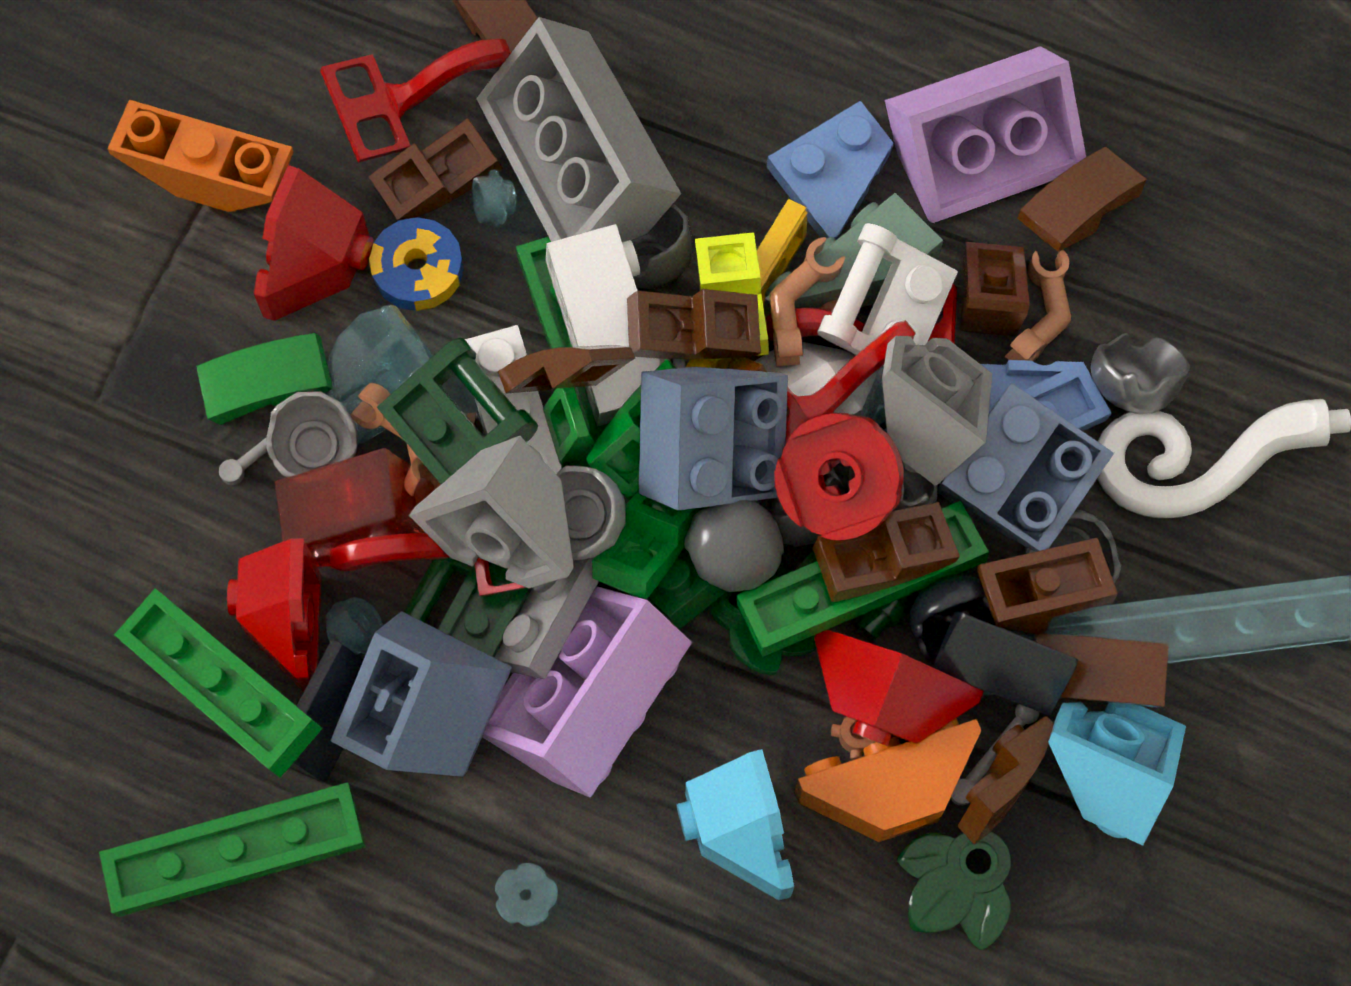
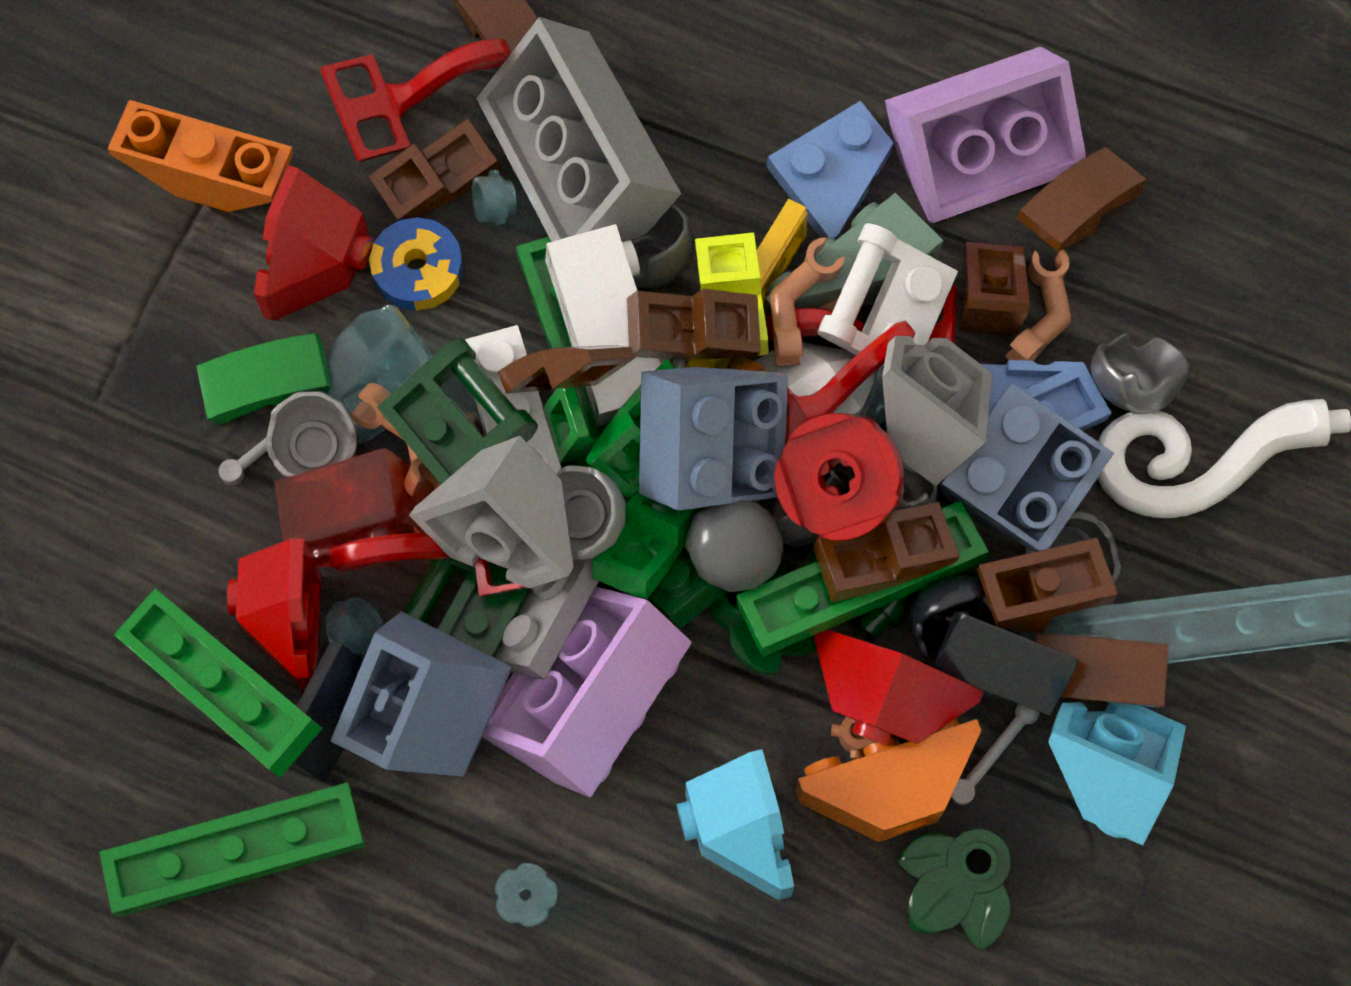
(1016, 761): reddish brown slope -> none

